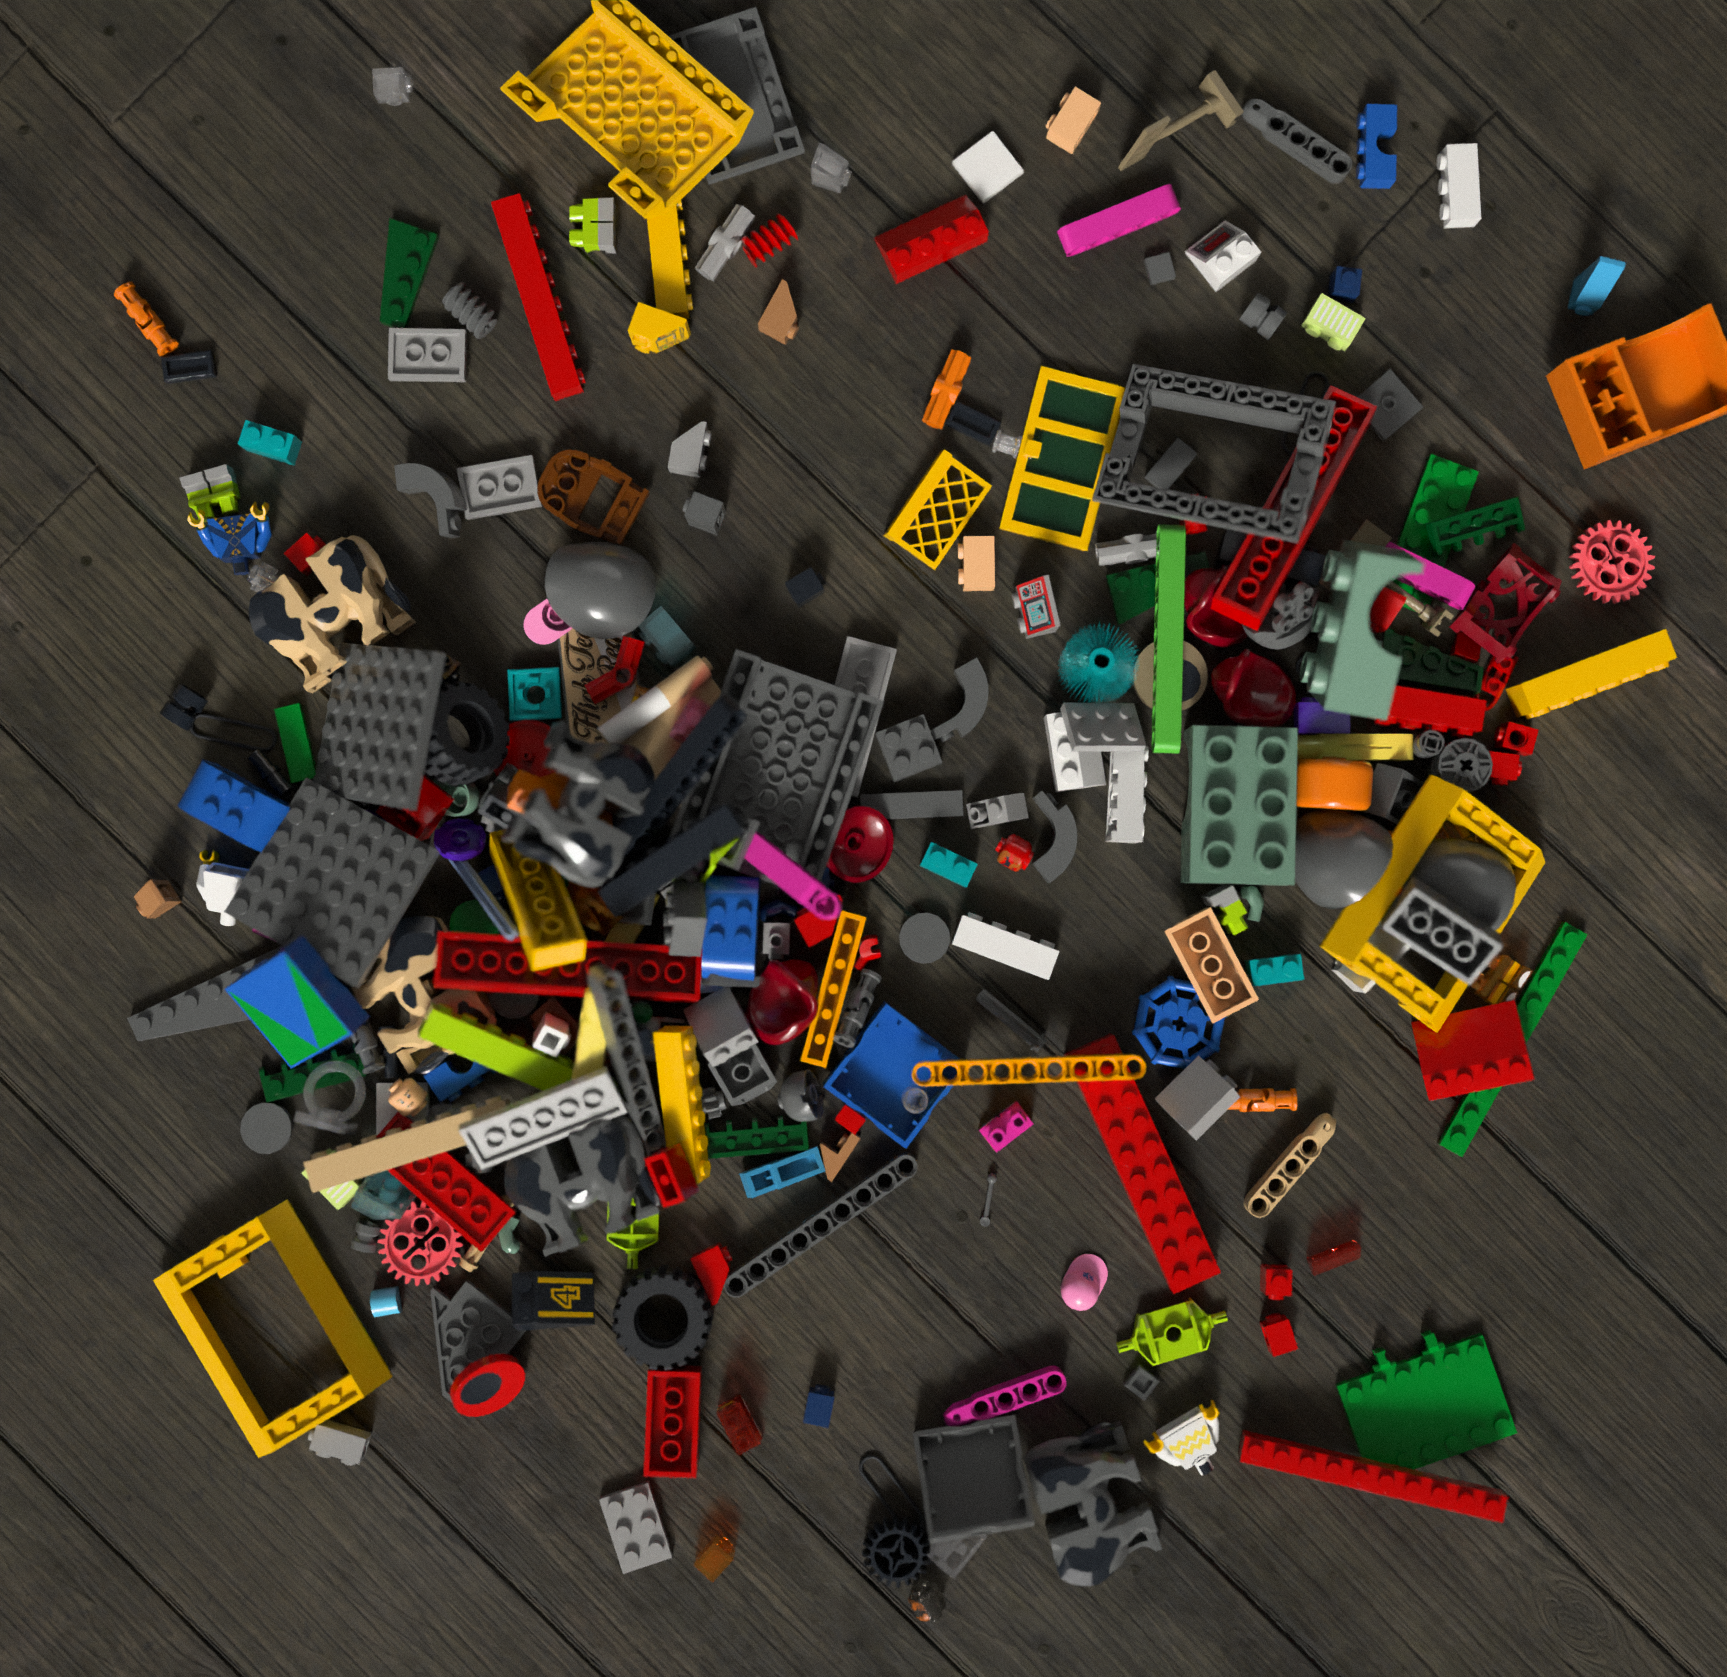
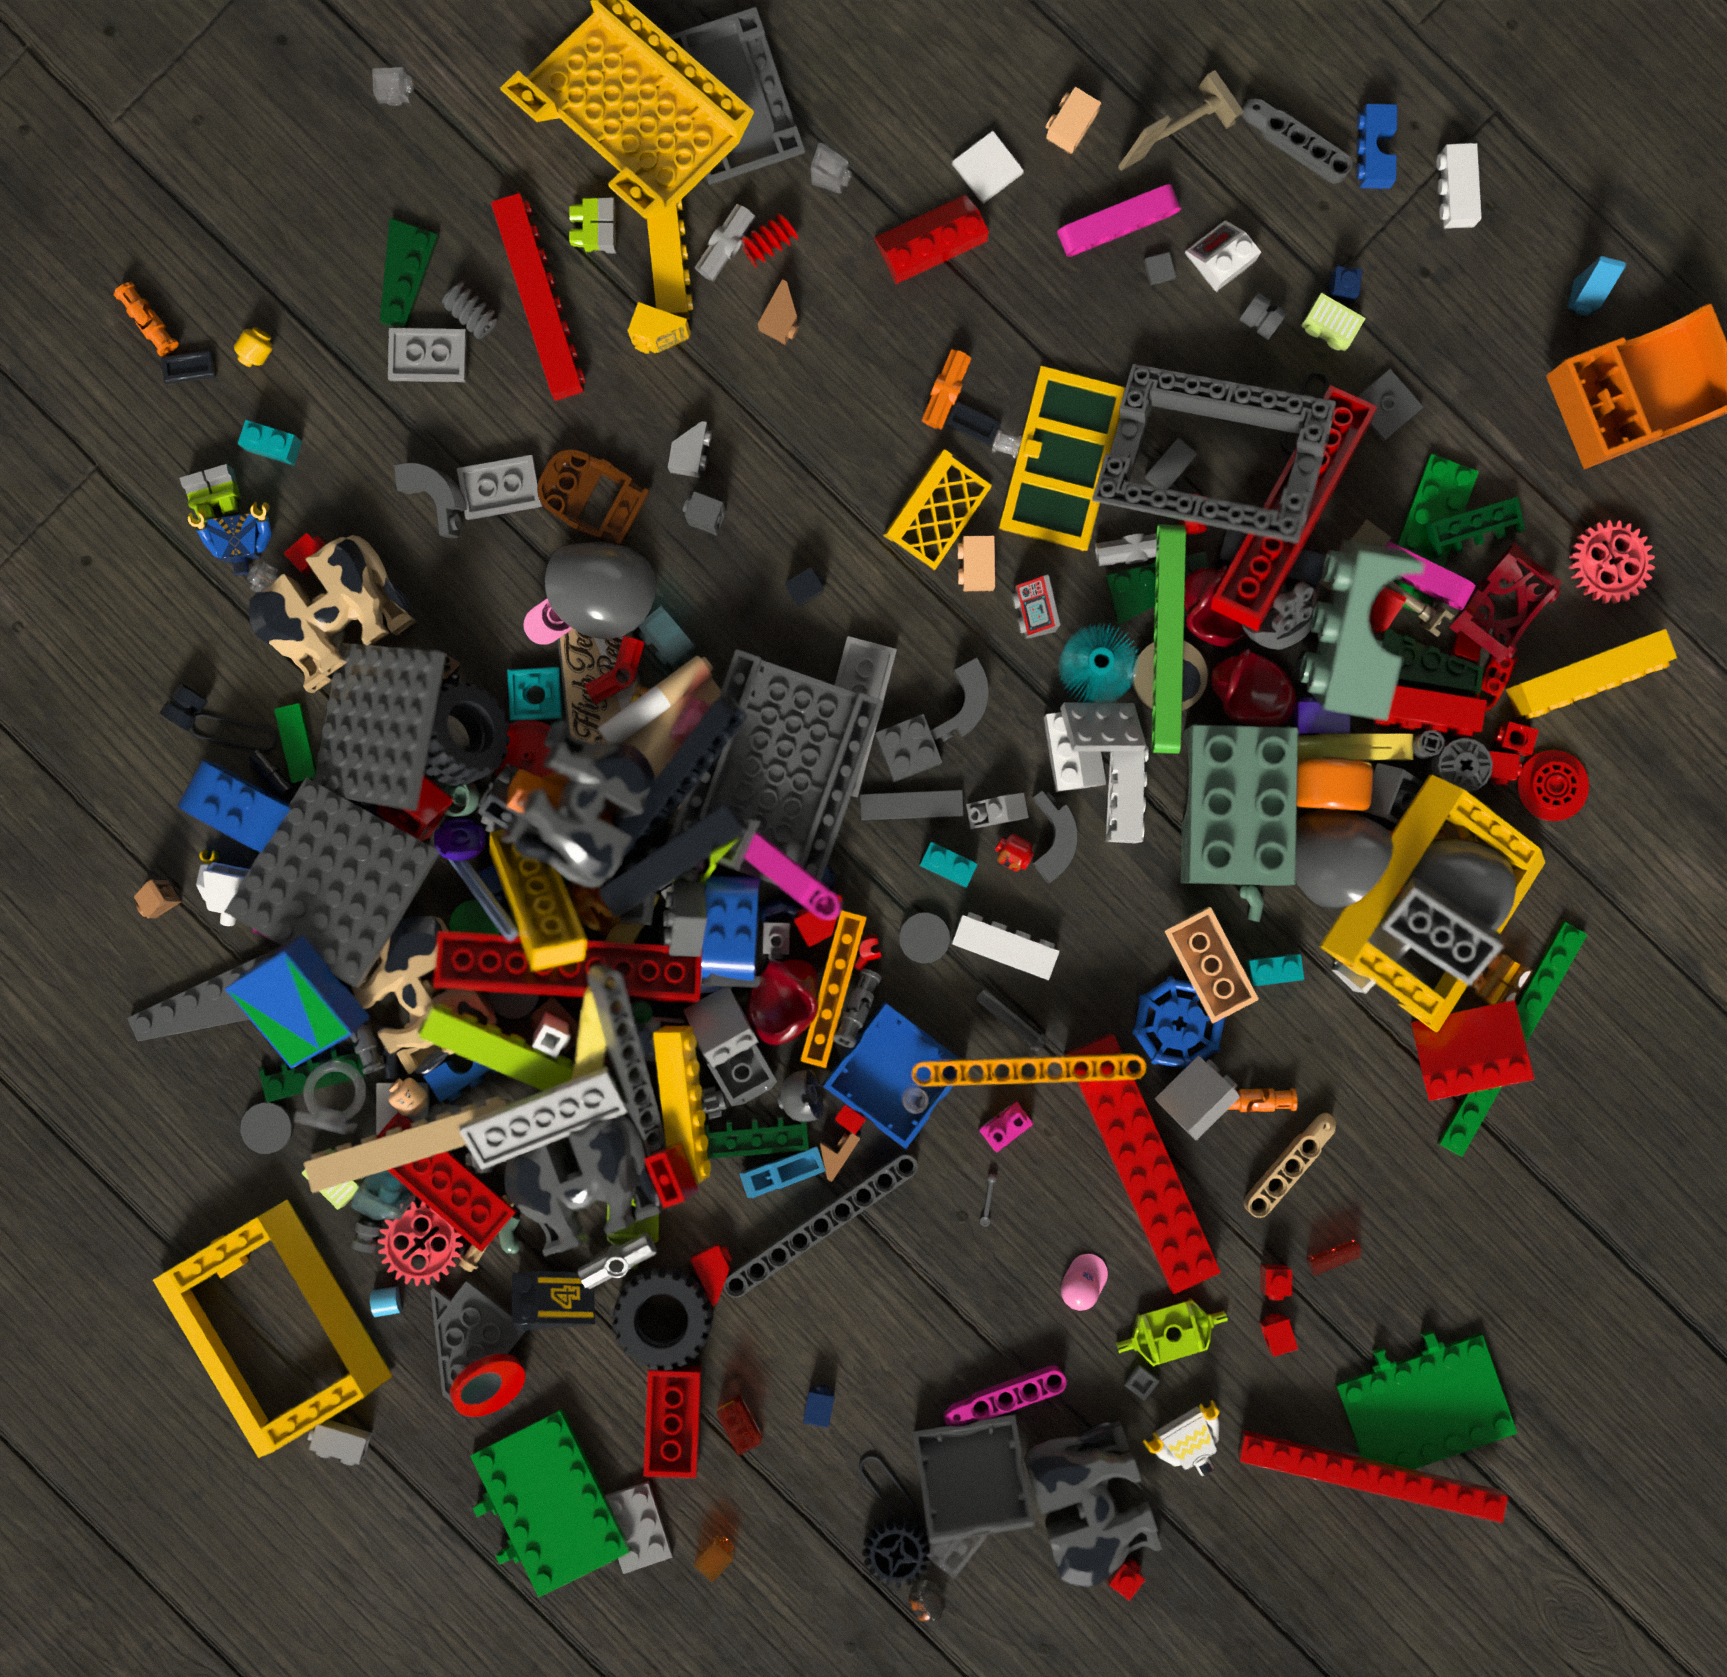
(253, 347): none -> yellow head
(548, 1504): none -> green hinge
(604, 1266): none -> light grey piece
(869, 847): dark red dish -> none
(1127, 1578): none -> red brick
(1228, 906): hips -> none
(1554, 785): none -> red wheel

